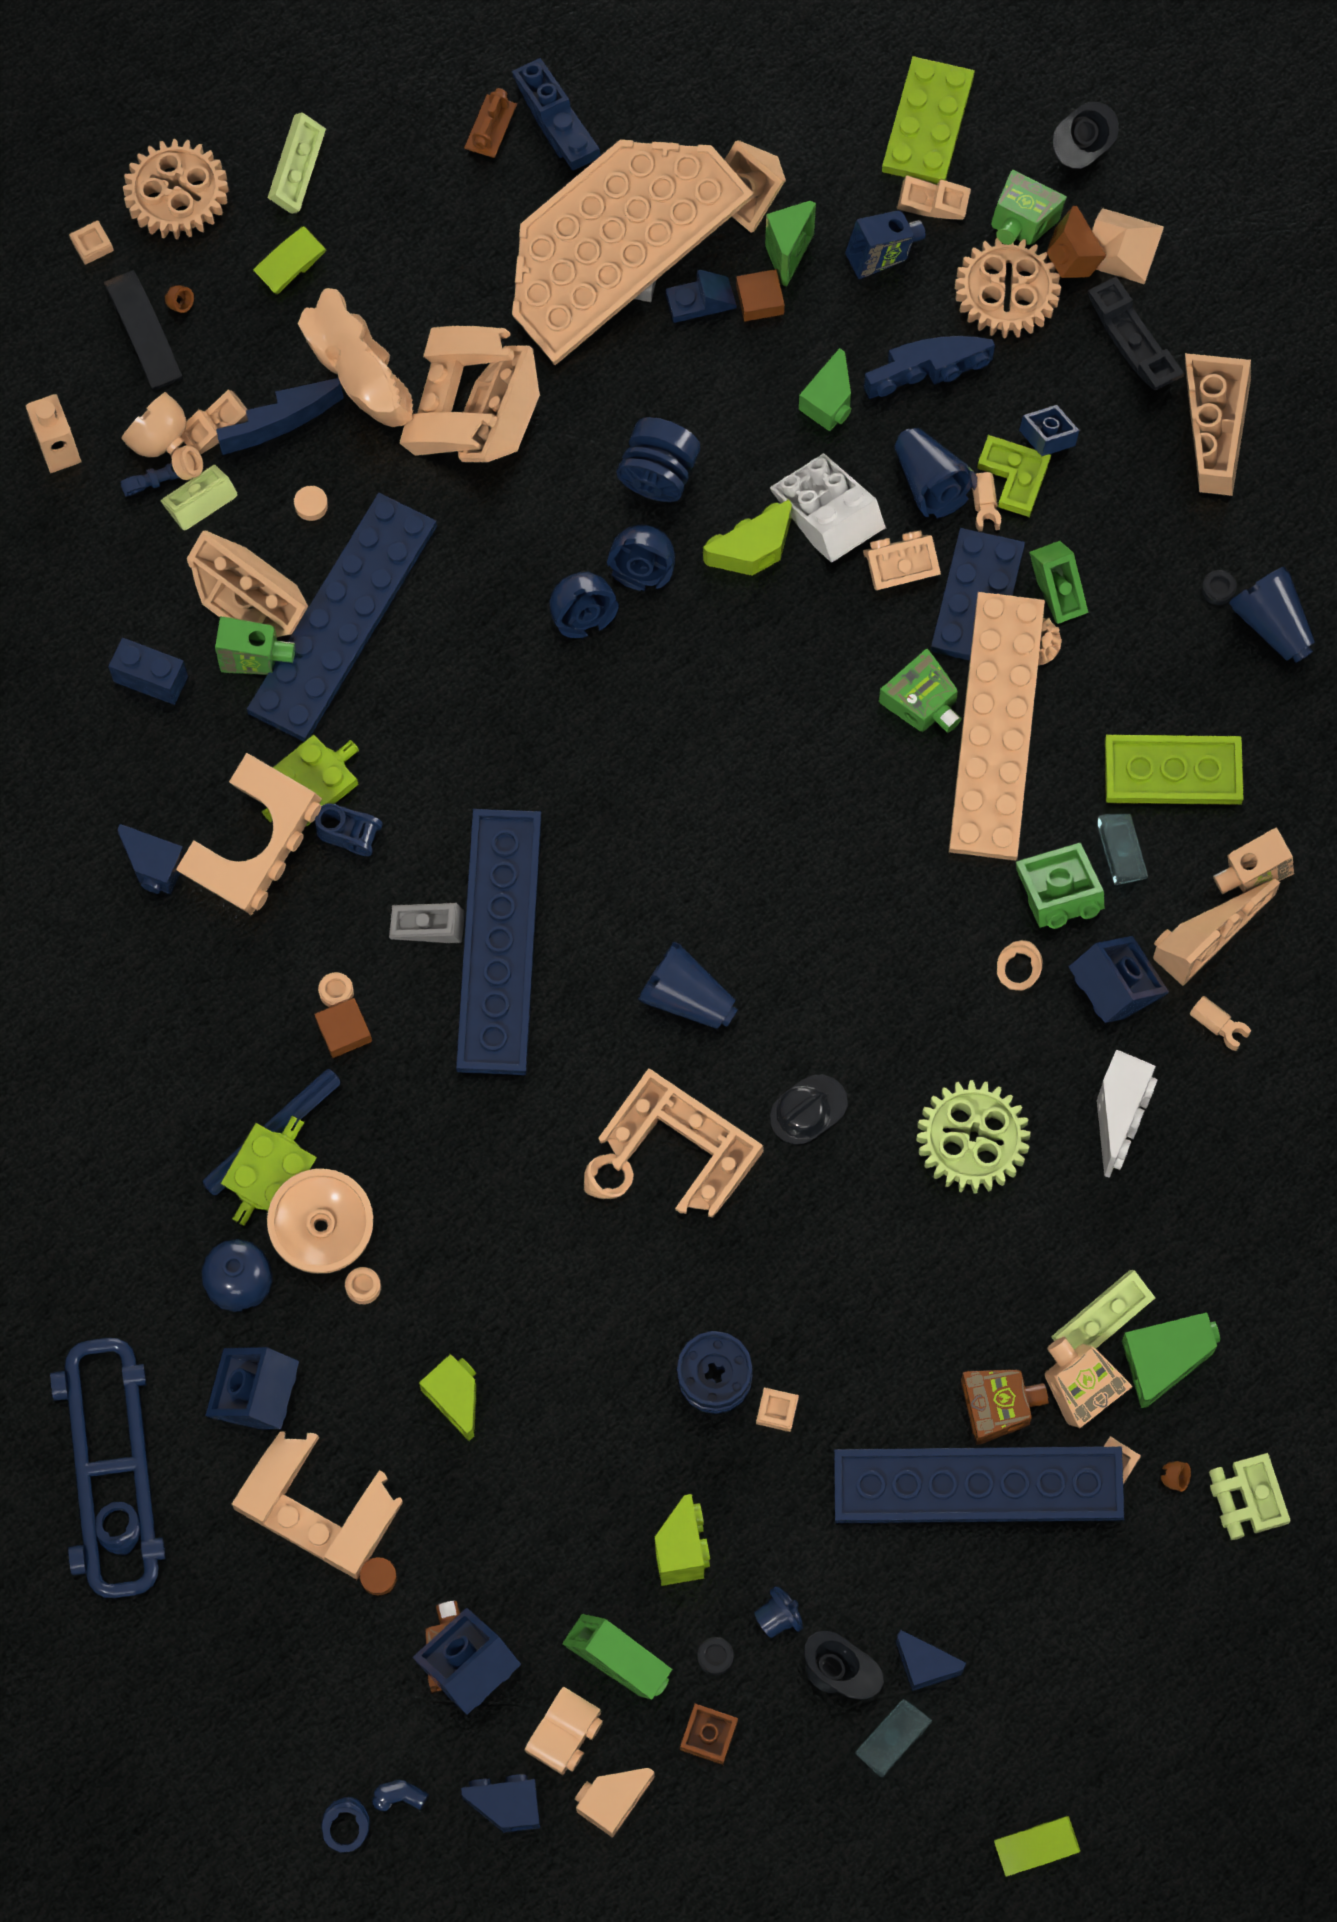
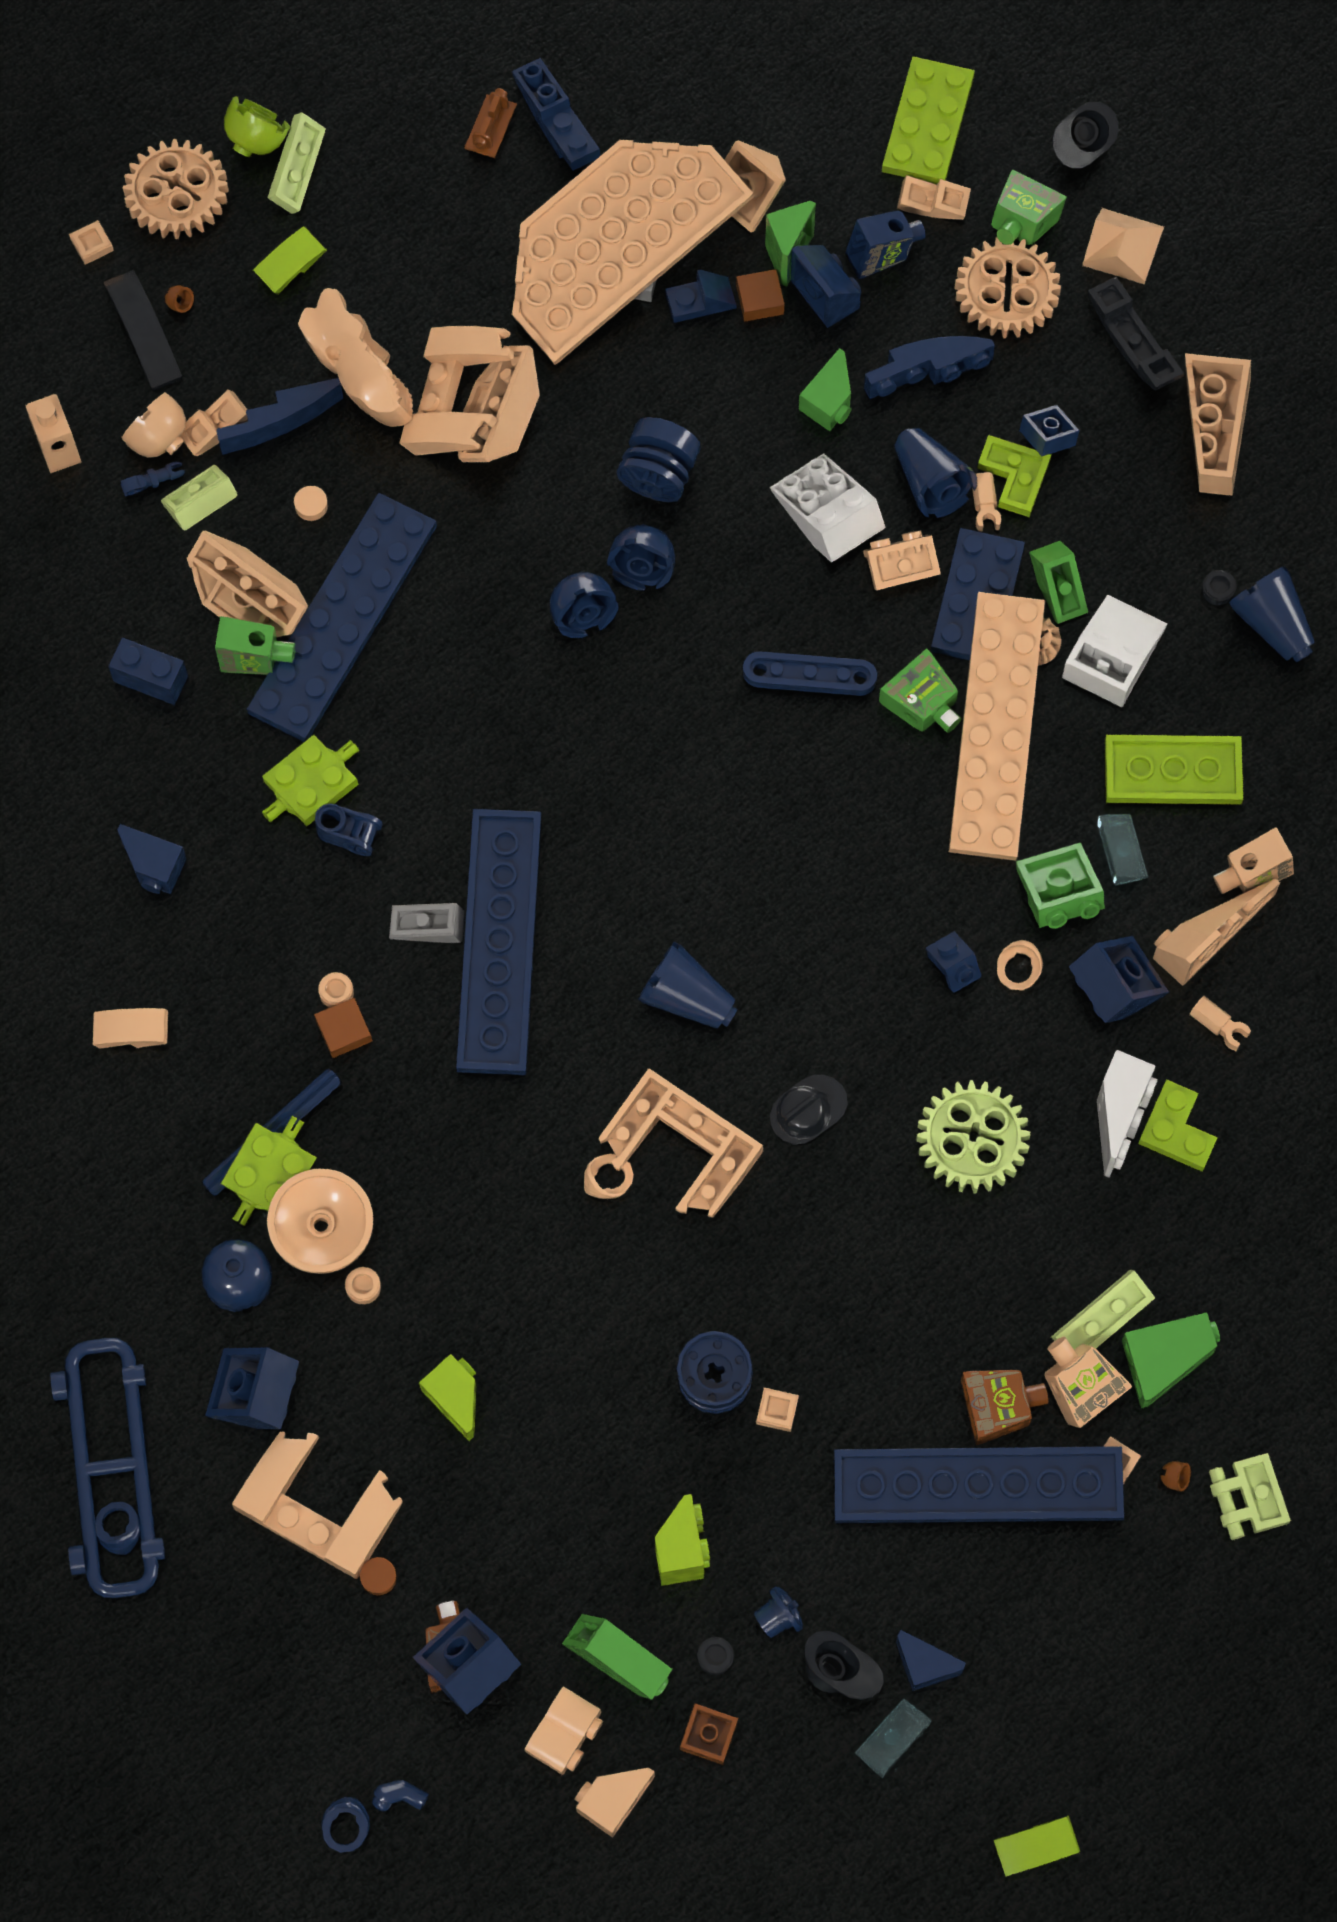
(130, 1026): none -> light nougat slope
(187, 462): light nougat tile -> none
(247, 881): light nougat arch -> none
(253, 128): none -> lime cylinder
(506, 1805): dark blue slope -> none
(752, 543): lime slope -> none
(810, 673): none -> dark blue plate
(824, 283): none -> dark blue slope
(954, 961): none -> dark blue bracket
(1074, 247): dark orange slope -> none
(1113, 650): none -> white slope
(1169, 1133): none -> lime plate

